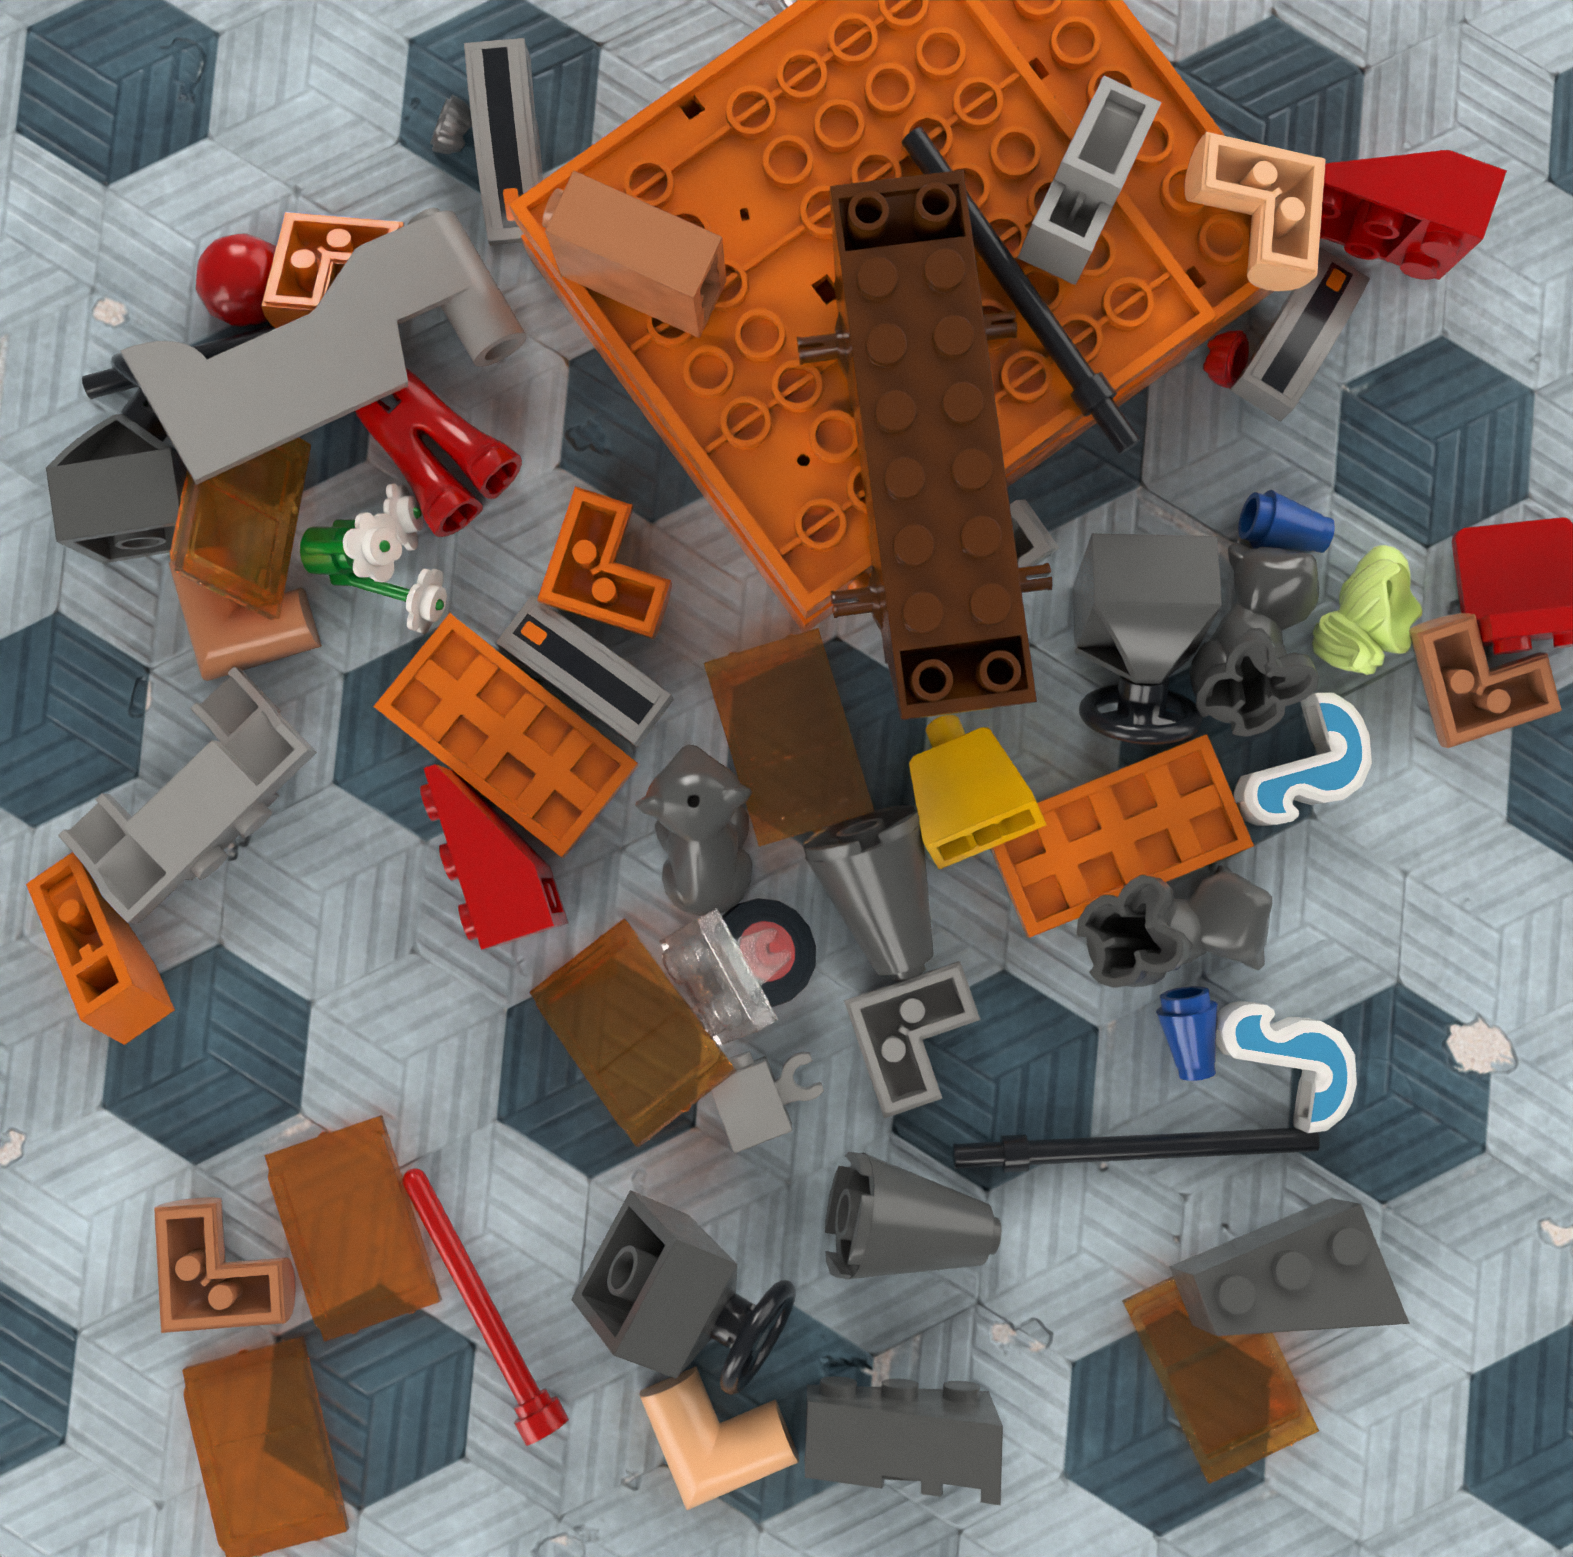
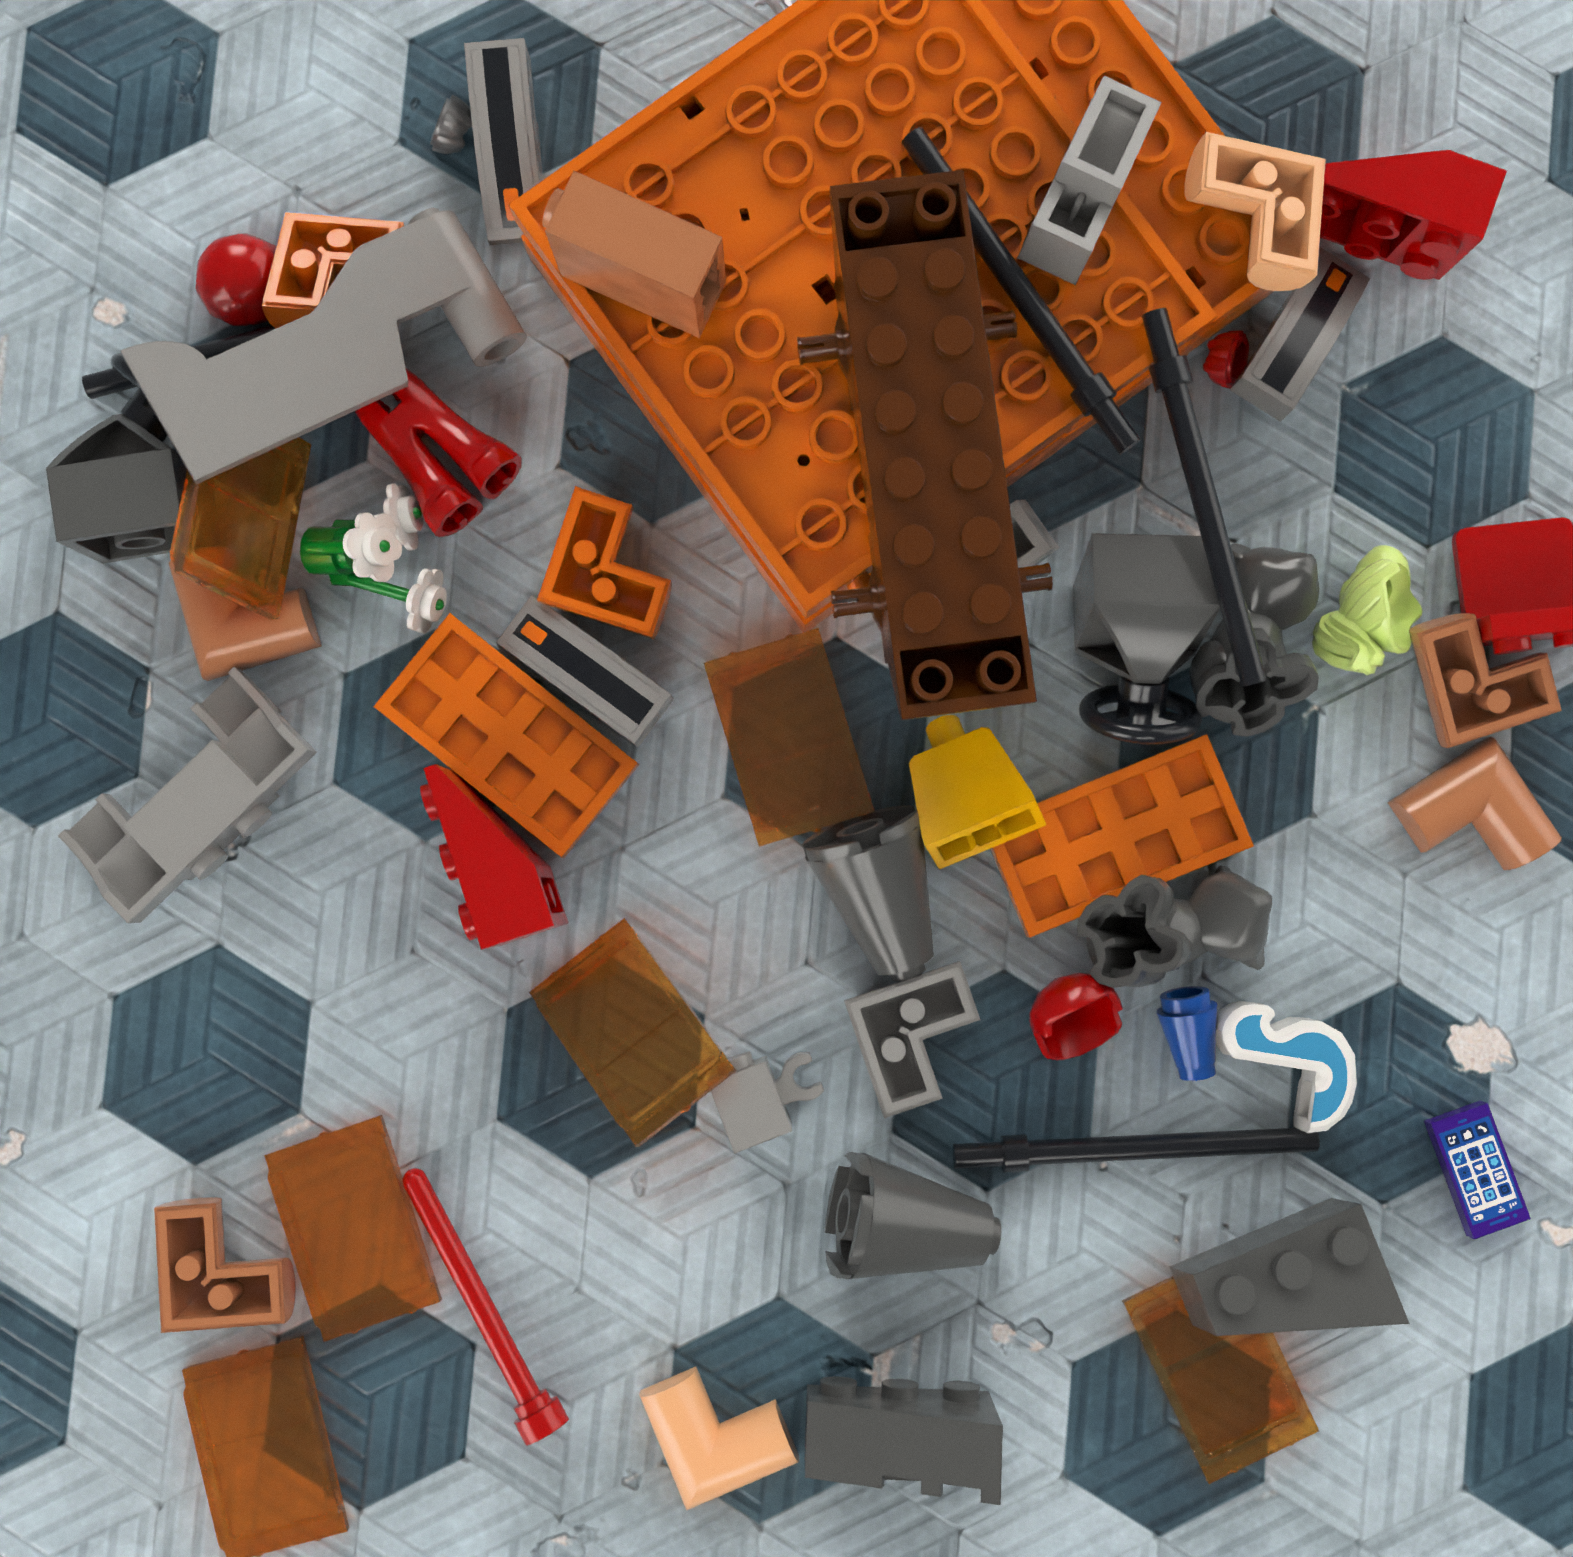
(98, 954): orange slope -> none
(670, 1289): dark grey piece -> none
(700, 831): dark grey animal -> none
(741, 965): clear plate -> none
(1074, 1016): none -> red hair
(1171, 378): none -> black bar
(1284, 524): blue cone -> none
(1329, 776): white animal -> none
(1477, 1169): none -> tile
(1482, 790): none -> nougat brick

